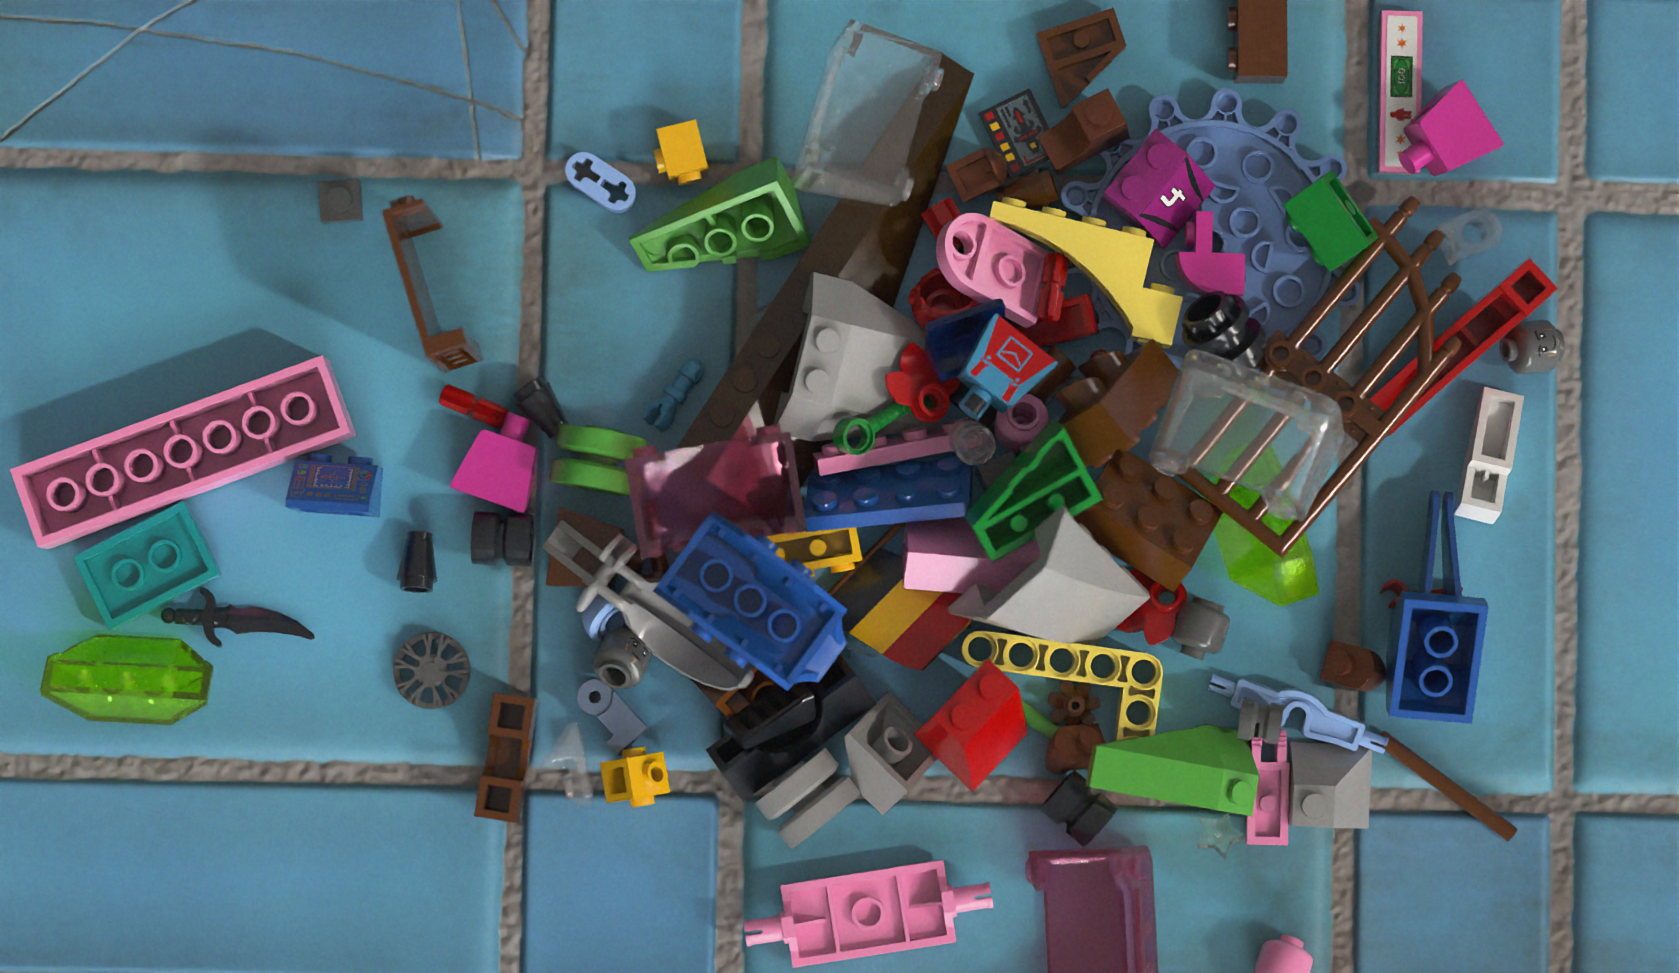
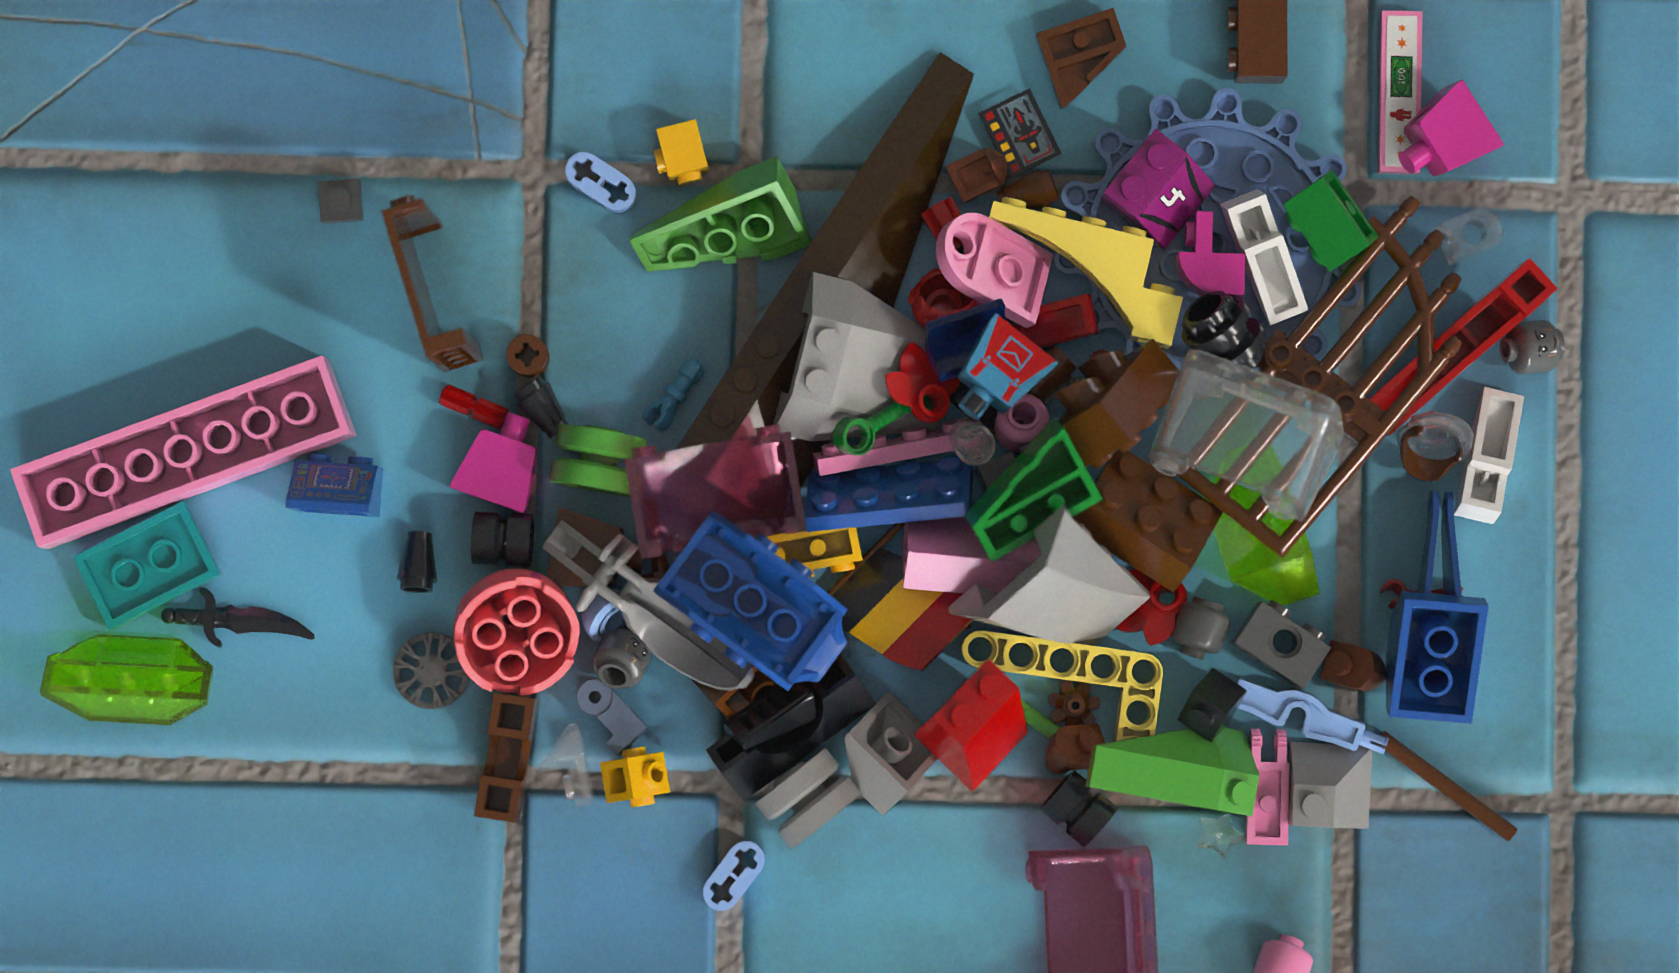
(517, 652): none -> coral cylinder
(535, 361): none -> reddish brown wheel
(741, 882): none -> light blue beam
(866, 116): clear windscreen -> none
(868, 913): bright pink plate -> none
(1050, 296): red piece -> none
(1085, 132): copper arch -> none
(1212, 705): none -> black brick
(1257, 636): none -> dark grey brick
(1260, 721): dark grey wheel -> none
(1266, 256): none -> white slope
(1433, 444): none -> clear piece

